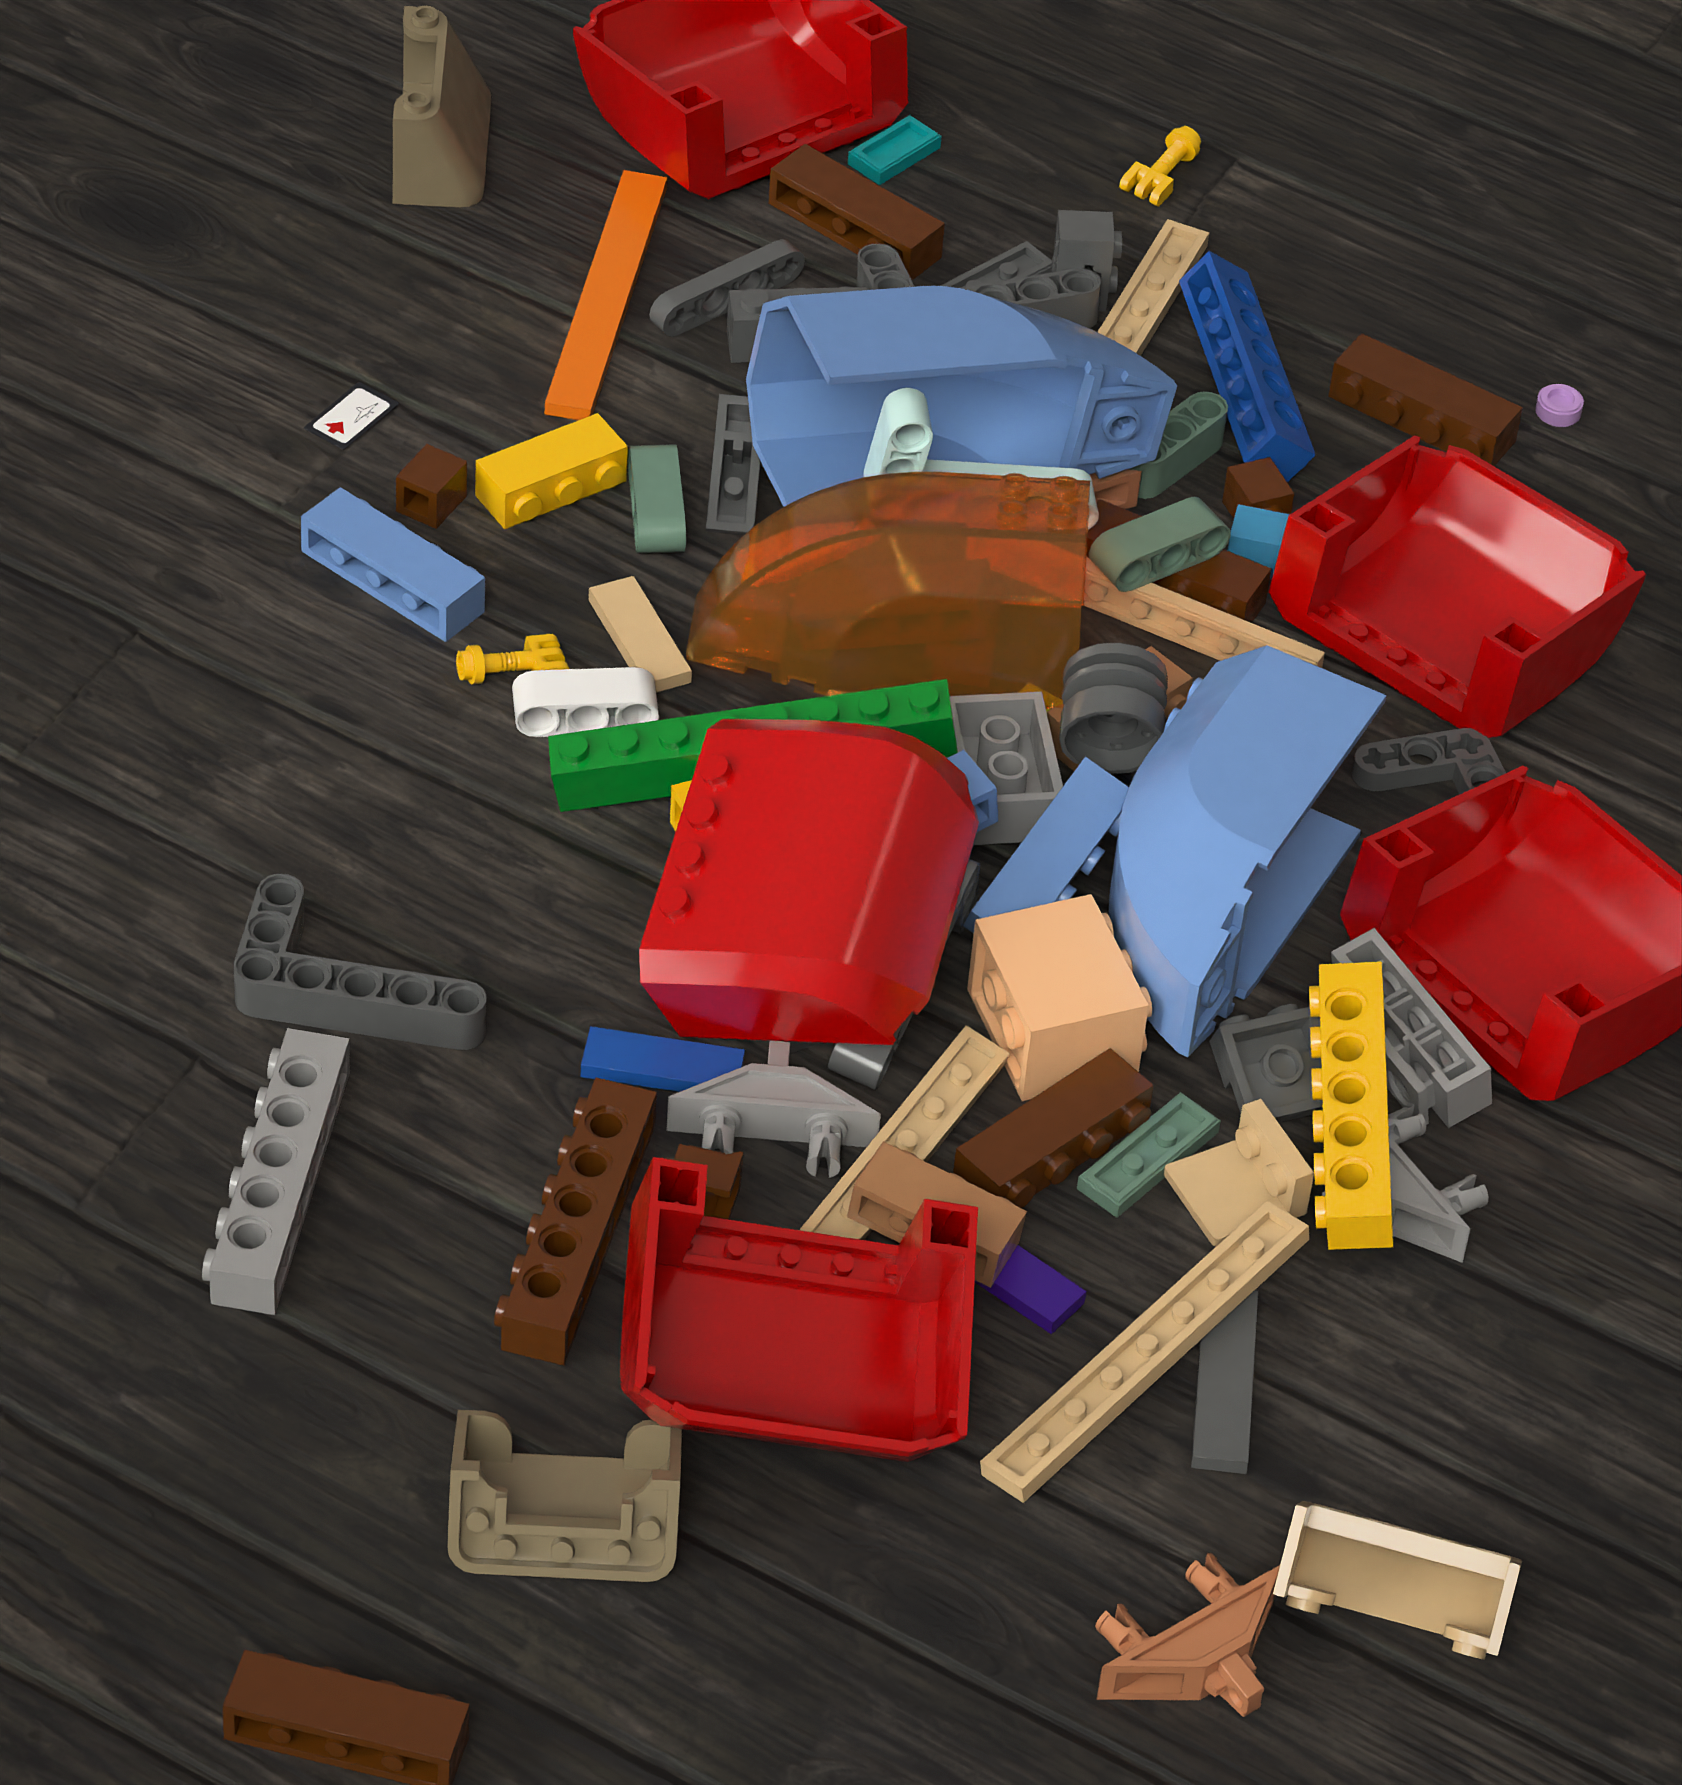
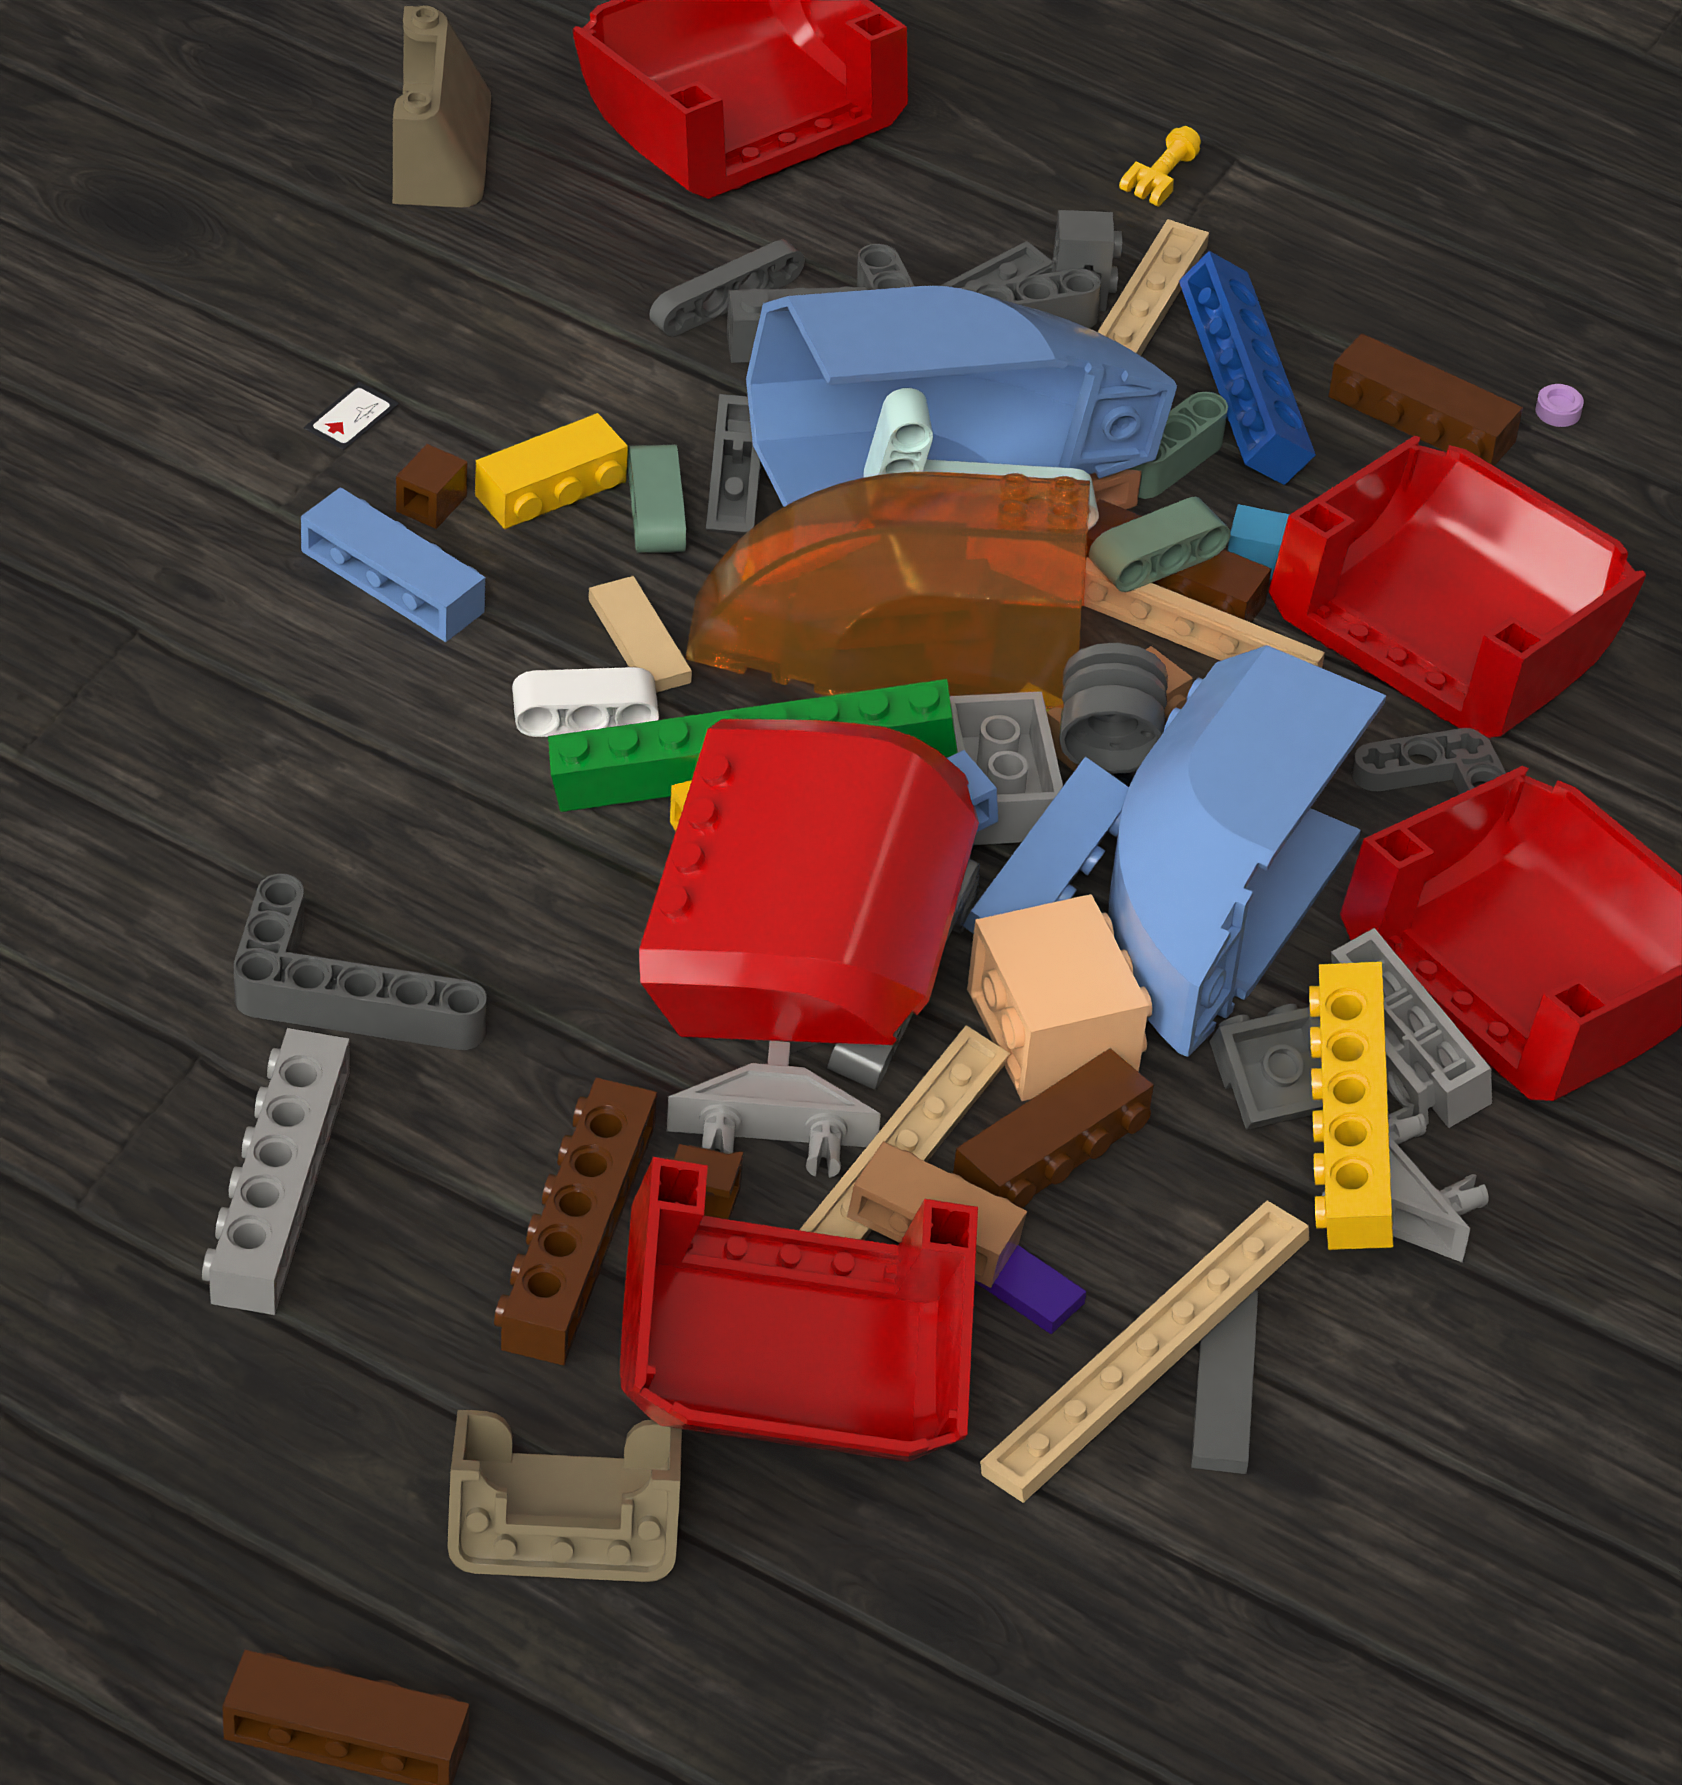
(539, 653): yellow hinge -> none
(606, 296): orange tile -> none
(655, 1060): blue tile -> none
(853, 209): reddish brown brick -> none
(894, 150): teal tile -> none
(1141, 1157): sand green tile -> none
(1197, 1655): nougat connector -> none
(1236, 1178): tan bracket -> none
(1257, 486): reddish brown brick -> none
(1397, 1576): tan windscreen -> none

